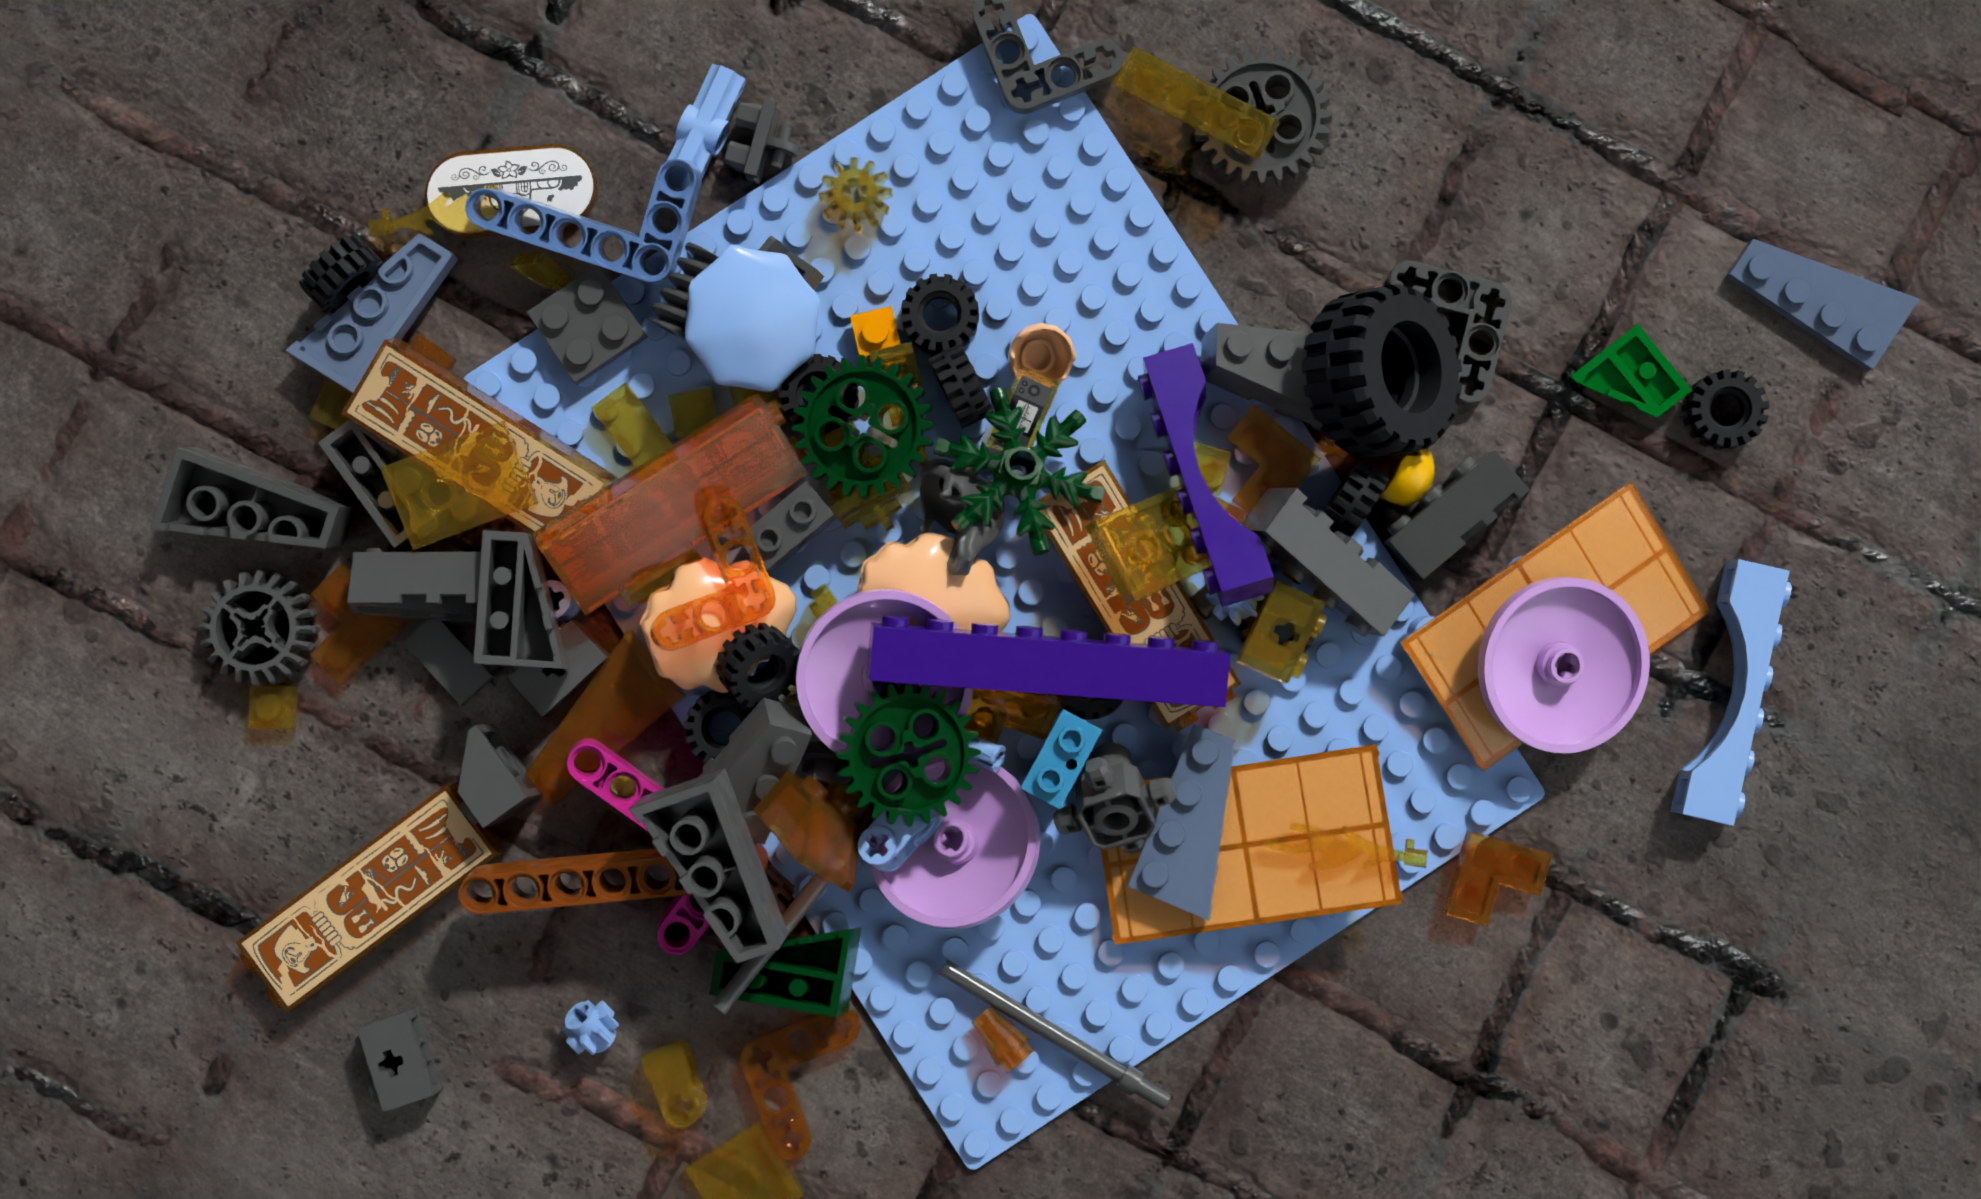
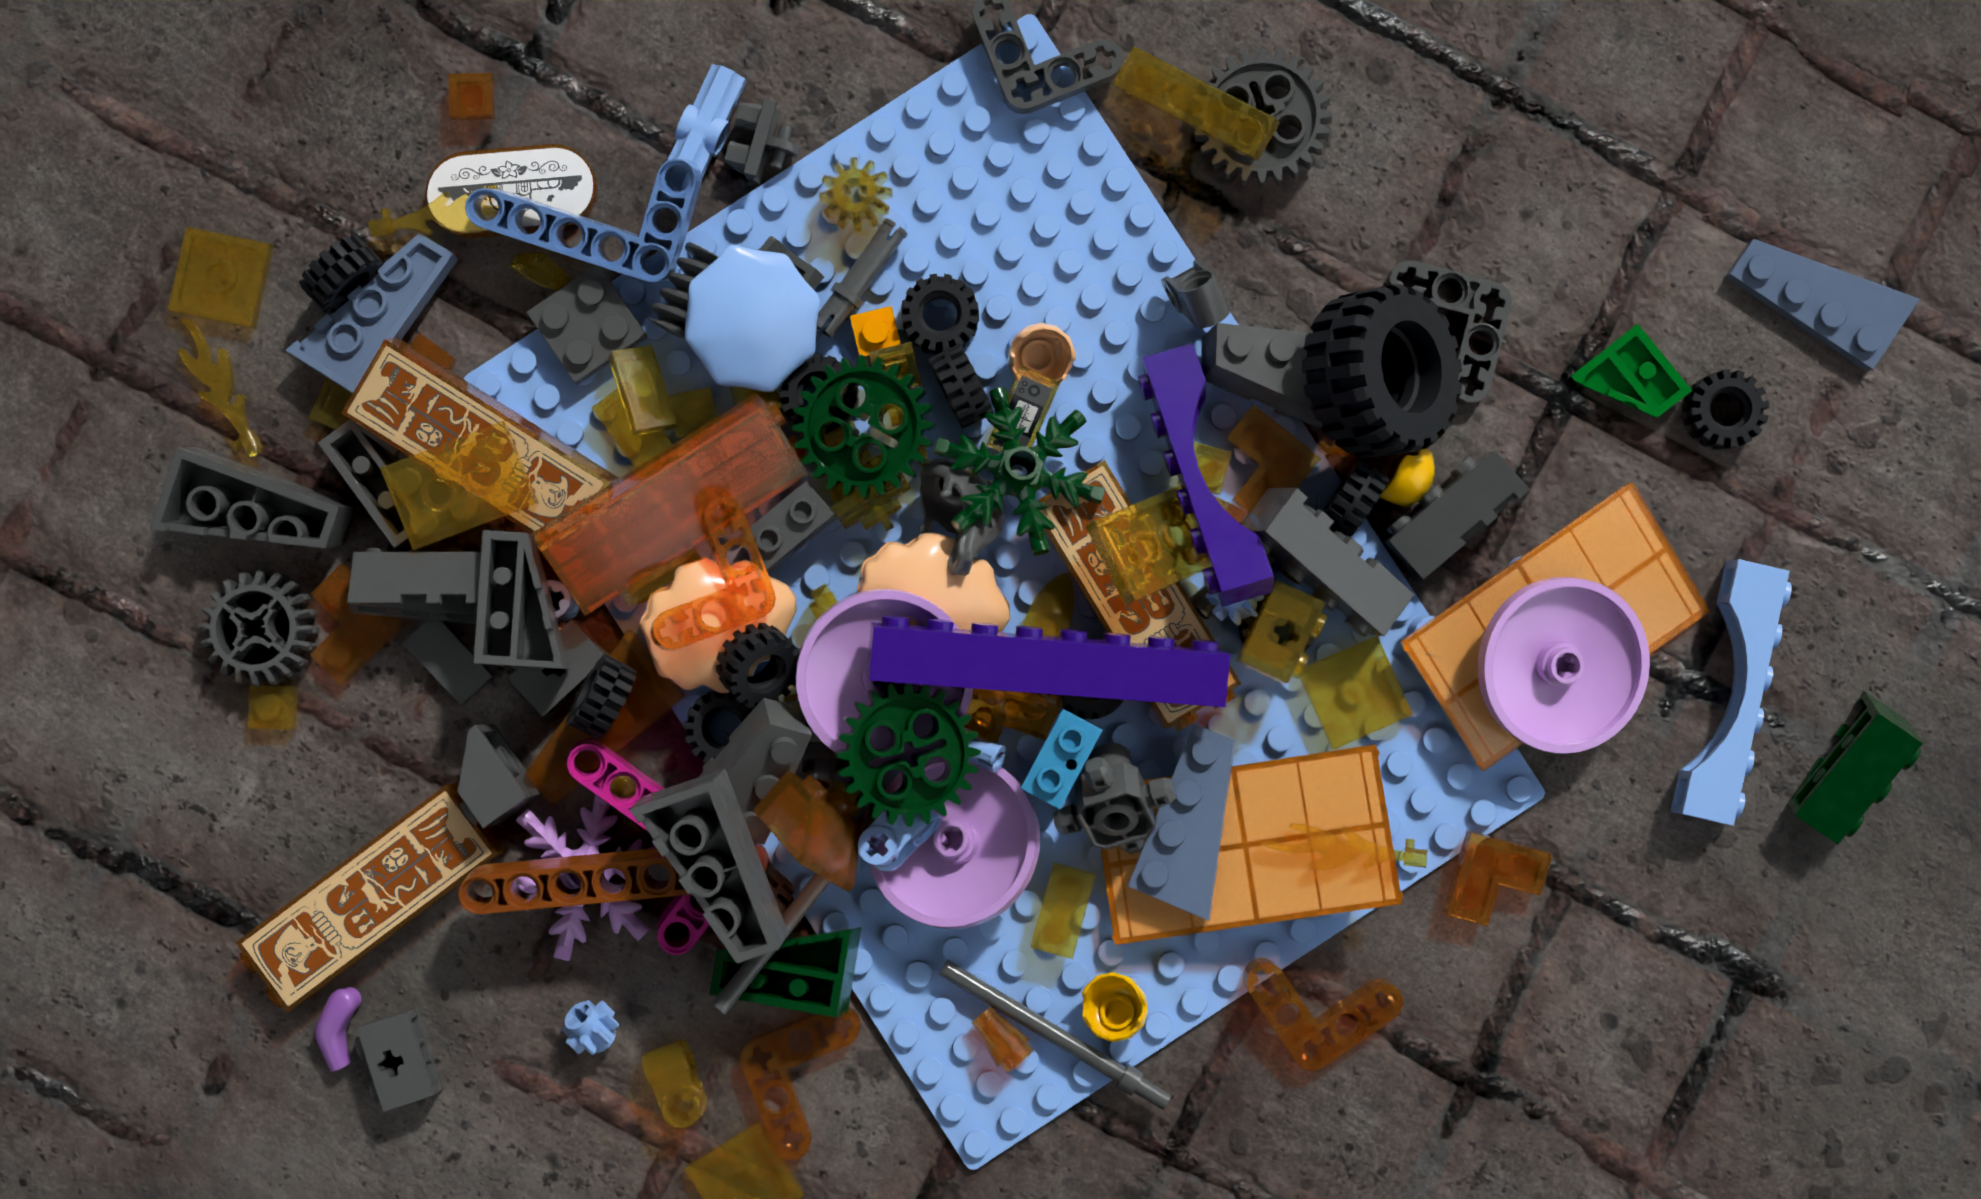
(220, 277): none -> clear yellow tile
(221, 380): none -> clear yellow piece
(332, 1027): none -> medium lavender arm
(471, 96): none -> clear orange plate
(547, 839): none -> lavender piece
(601, 697): none -> black tyre
(642, 390): none -> clear yellow tile
(859, 277): none -> dark grey pin
(1052, 606): none -> clear yellow plate
(1062, 910): none -> clear yellow plate
(1114, 1007): none -> yellow hair
(1197, 295): none -> dark grey piece
(1307, 1027): none -> clear orange beam
(1354, 692): none -> clear yellow tile
(1856, 770): none -> dark green wedge

